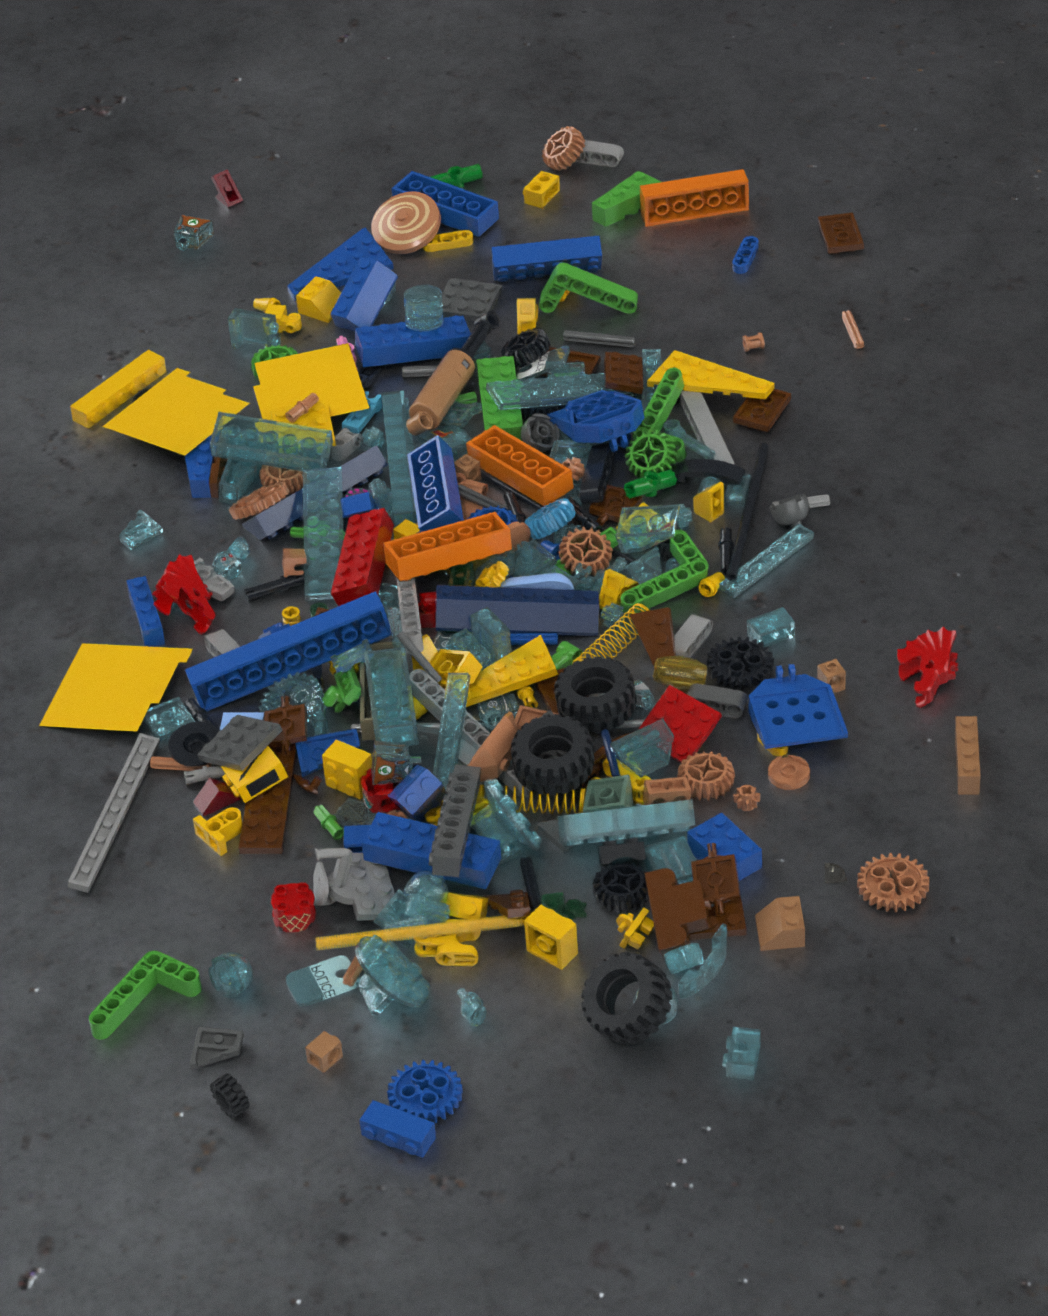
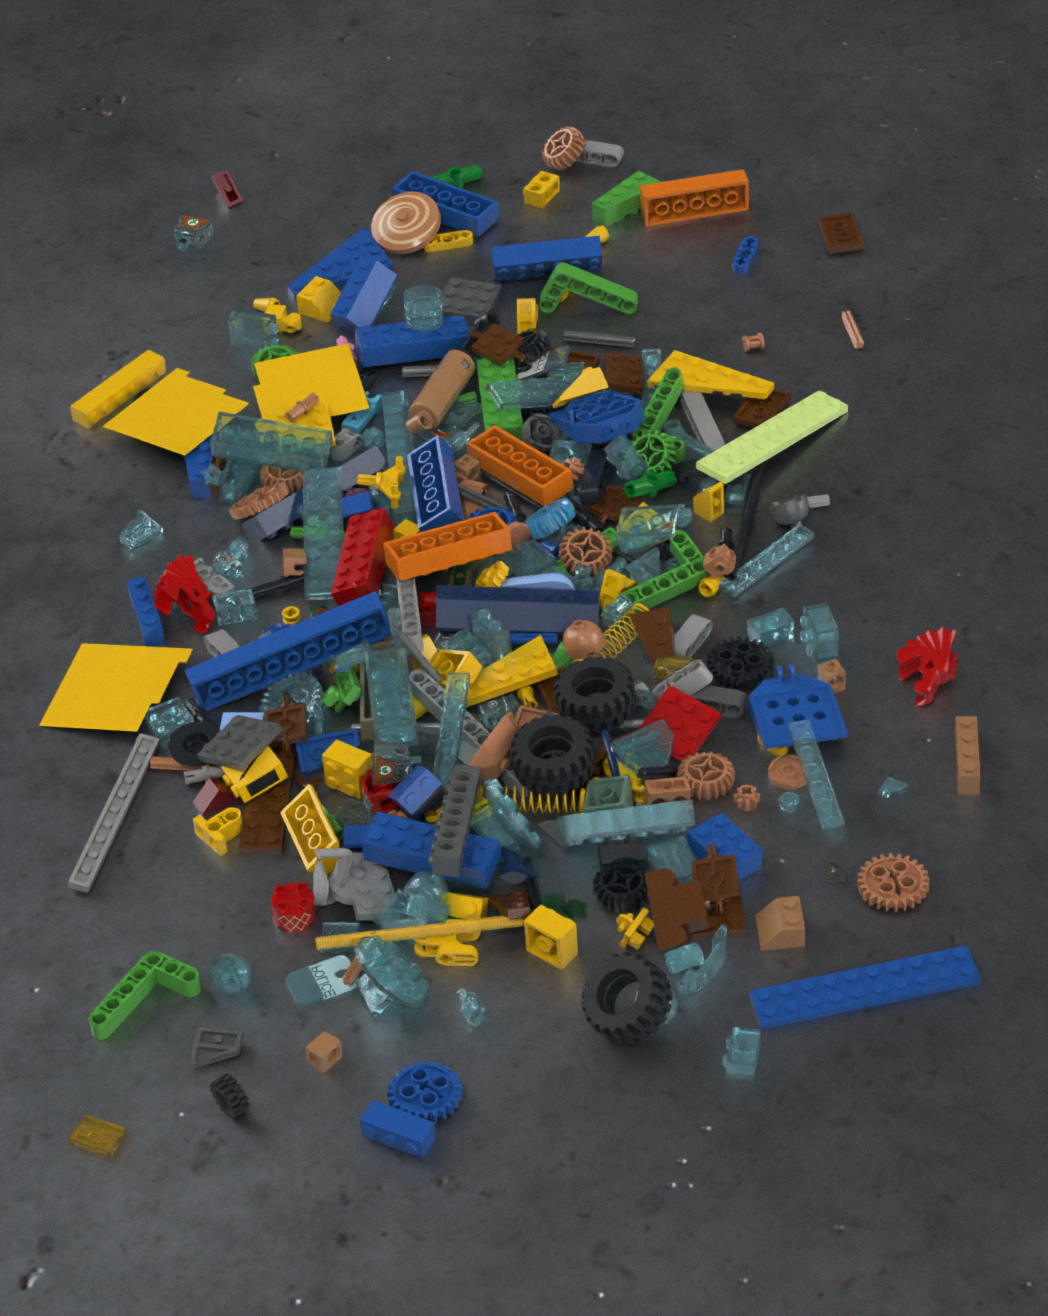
(97, 1136): none -> clear yellow plate
(215, 471): none -> clear light blue plate
(235, 607): none -> clear light blue brick
(310, 828): none -> yellow slope
(337, 929): none -> clear light blue piece
(387, 481): none -> yellow axle
(463, 438): none -> clear light blue axle
(497, 344): none -> reddish brown plate
(516, 867): none -> dark blue slope
(582, 638): none -> nougat cylinder
(587, 383): none -> yellow slope
(602, 231): none -> yellow cone
(619, 607): none -> clear light blue bush
(625, 458): none -> clear light blue brick
(652, 773): none -> black axle
(688, 679): none -> light grey beam
(719, 561): none -> nougat brick
(771, 437): none -> yellowish green plate
(788, 801): none -> clear light blue plate
(816, 776): none -> clear light blue plate
(819, 633): none -> clear light blue brick
(864, 987): none -> blue plate
(892, 787): none -> clear light blue tile

